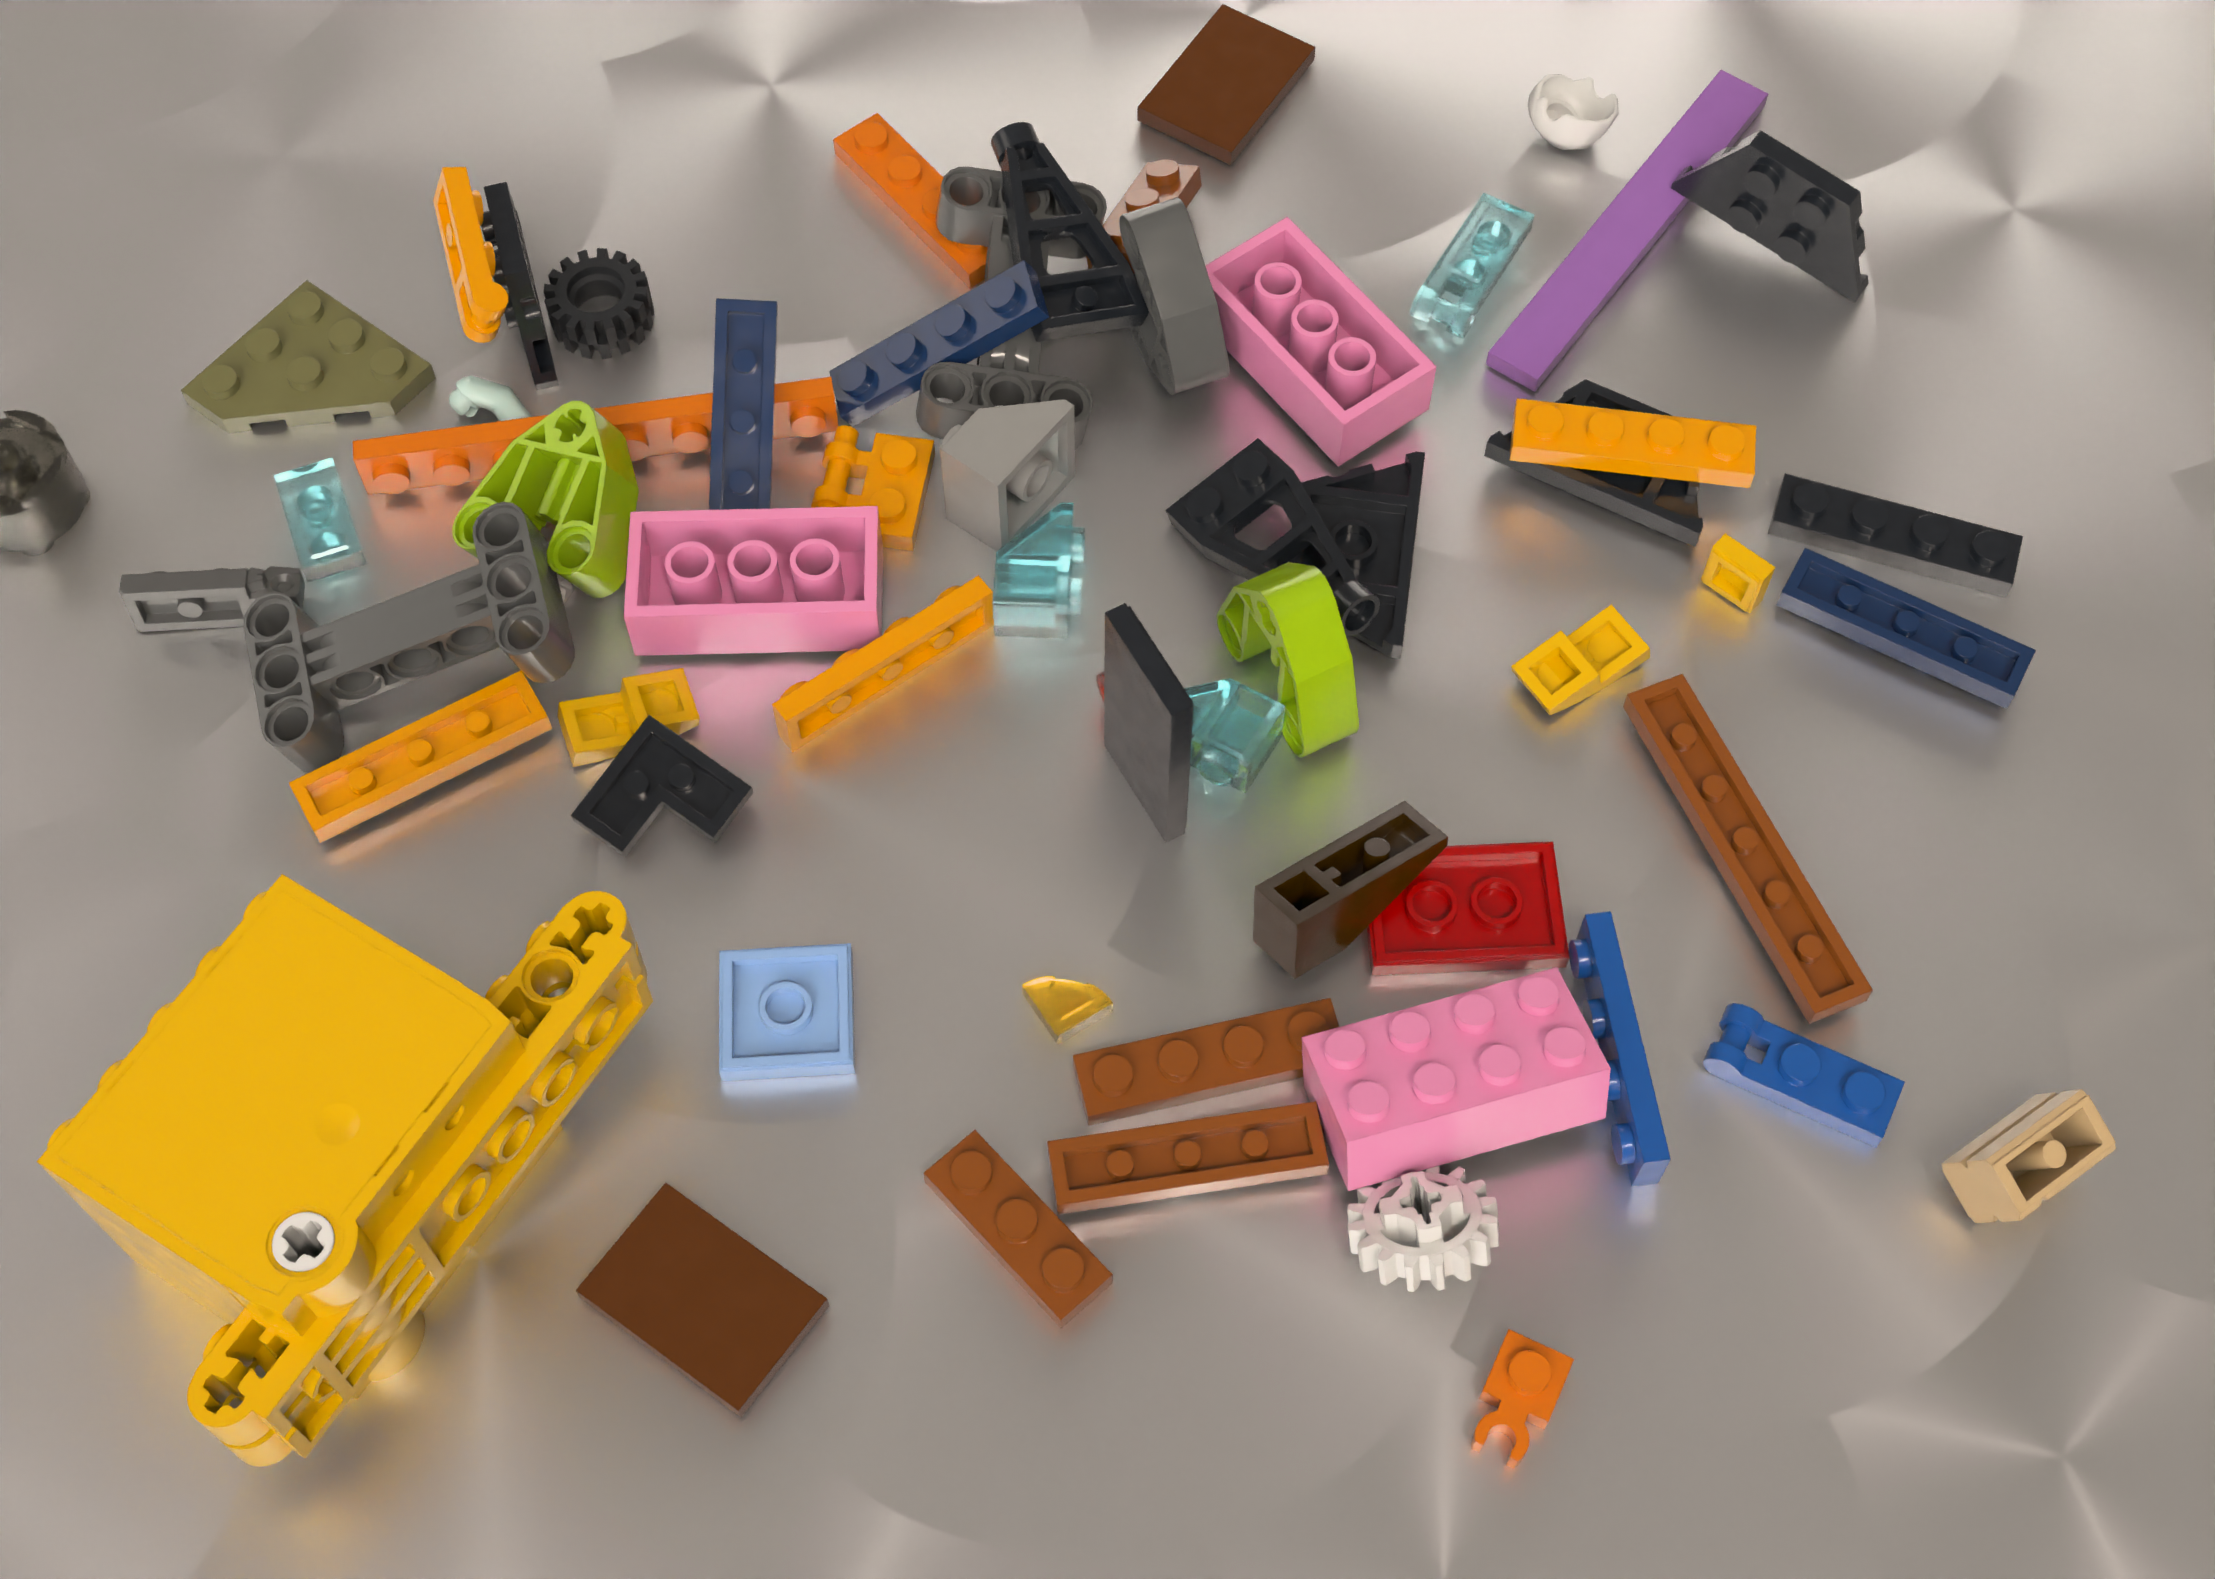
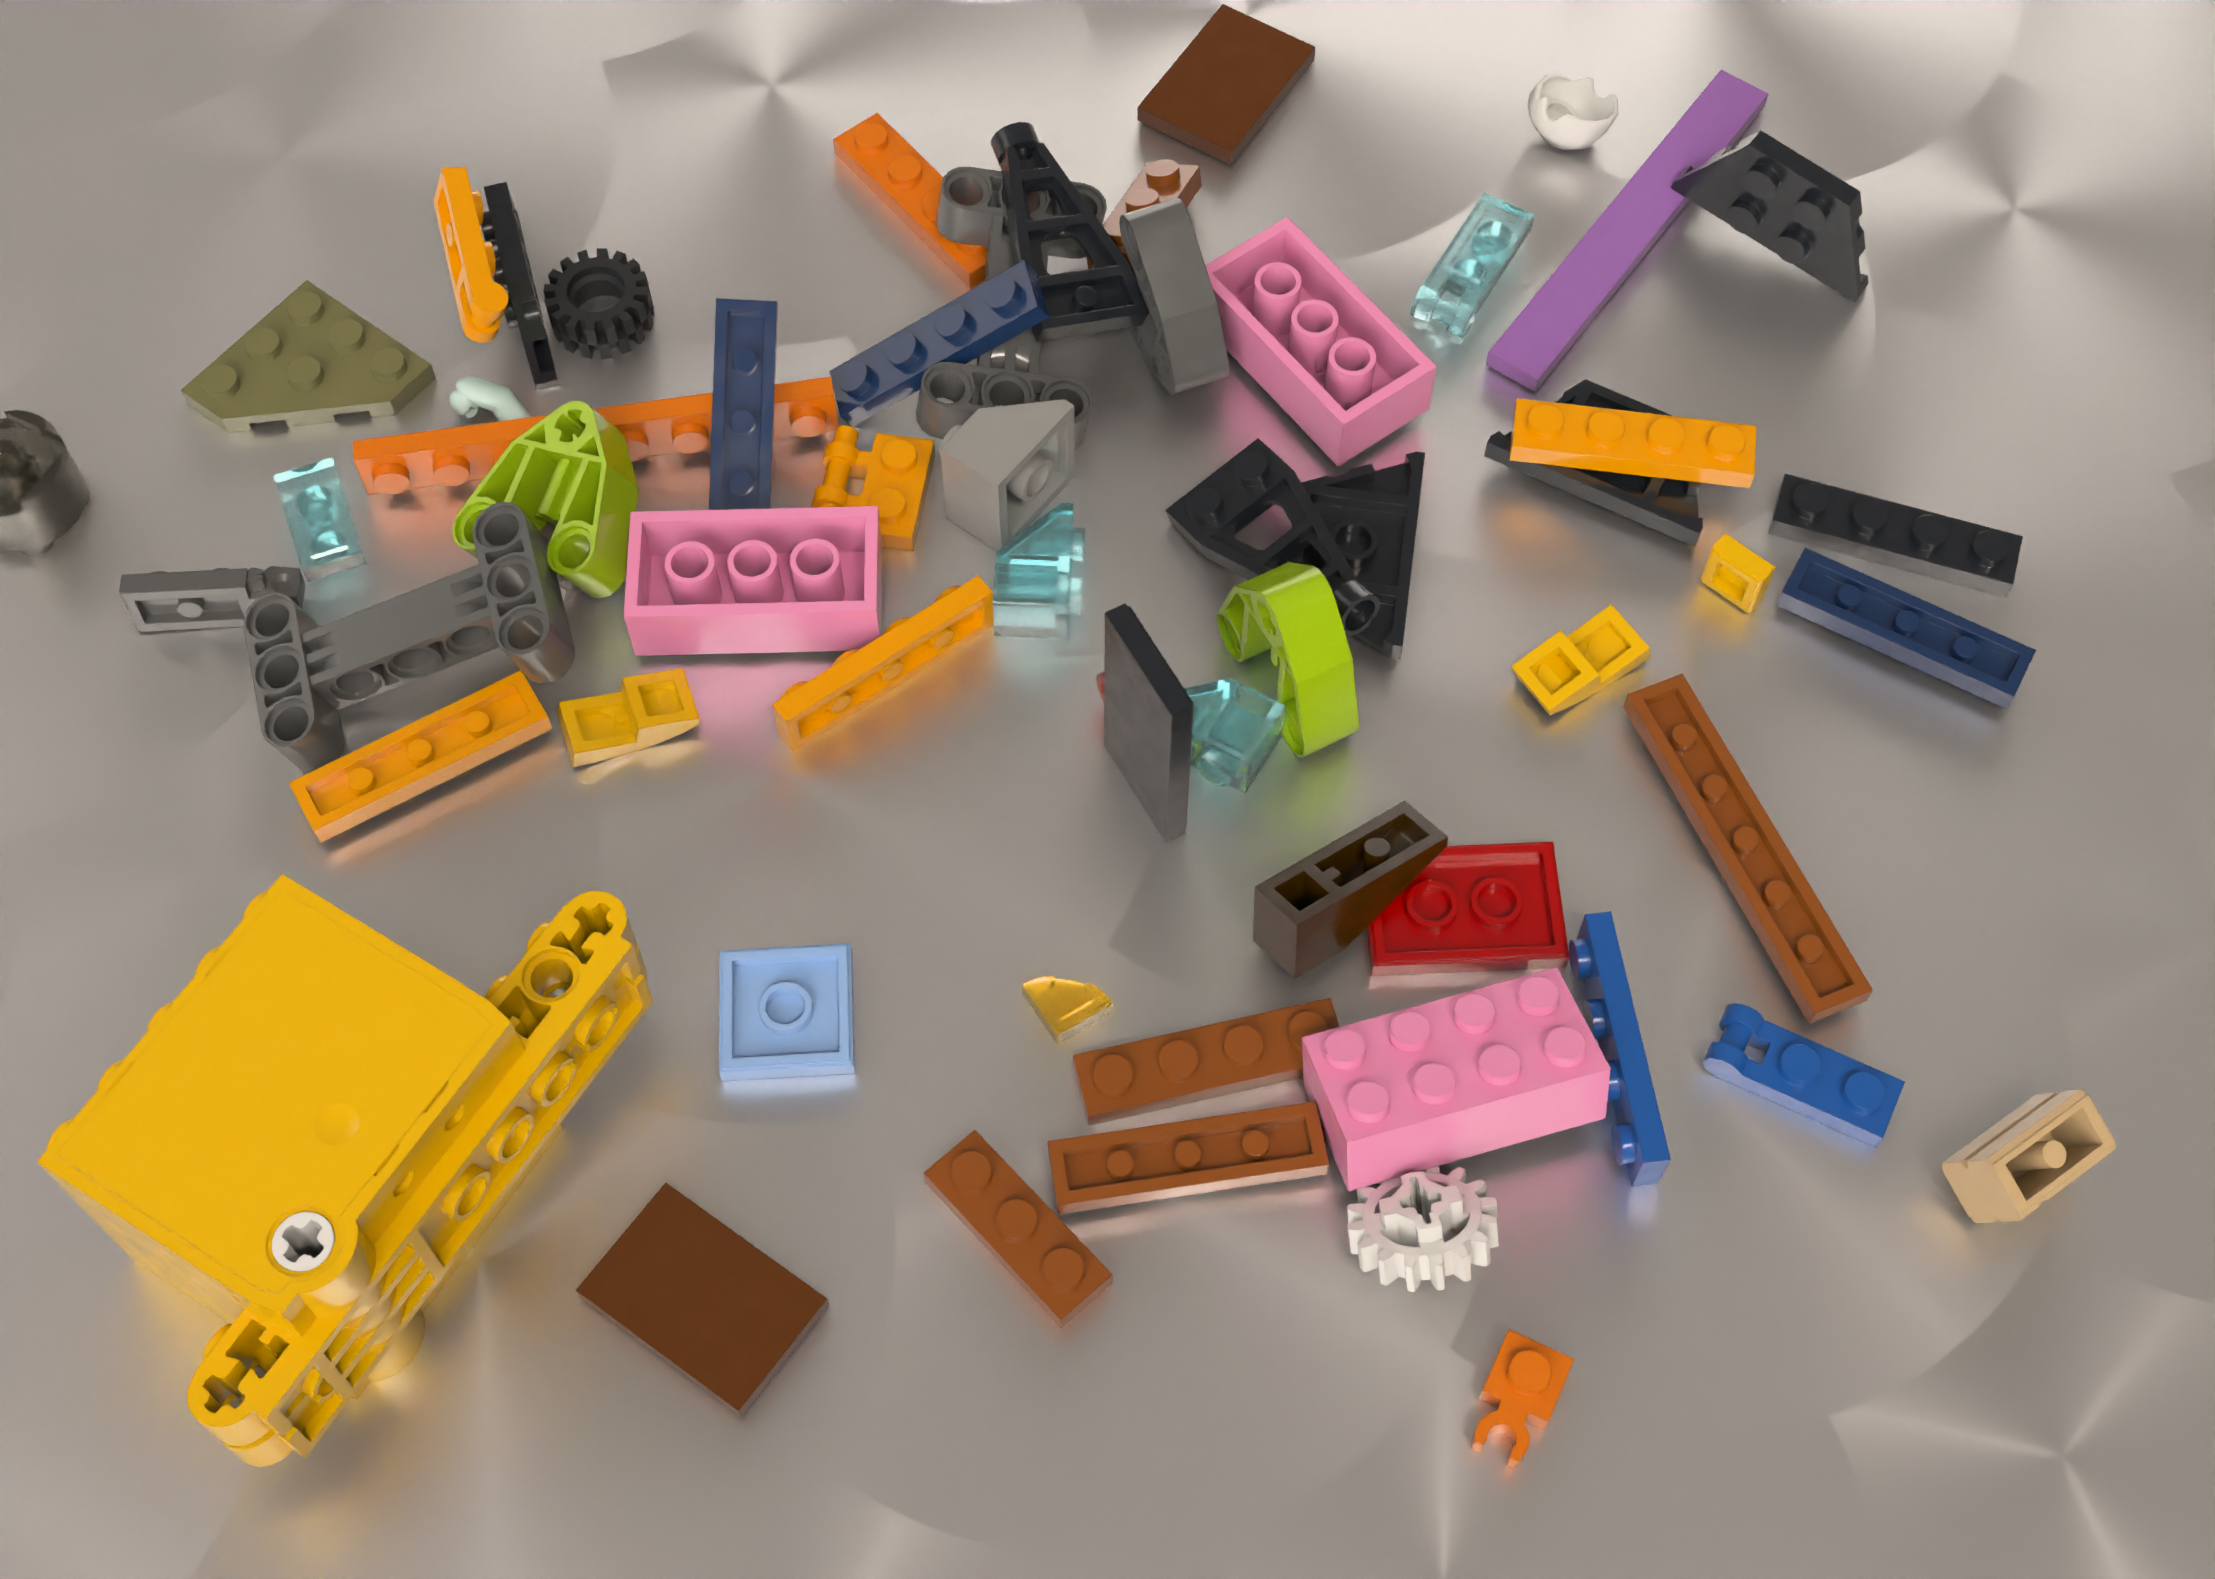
(655, 773): black plate -> none

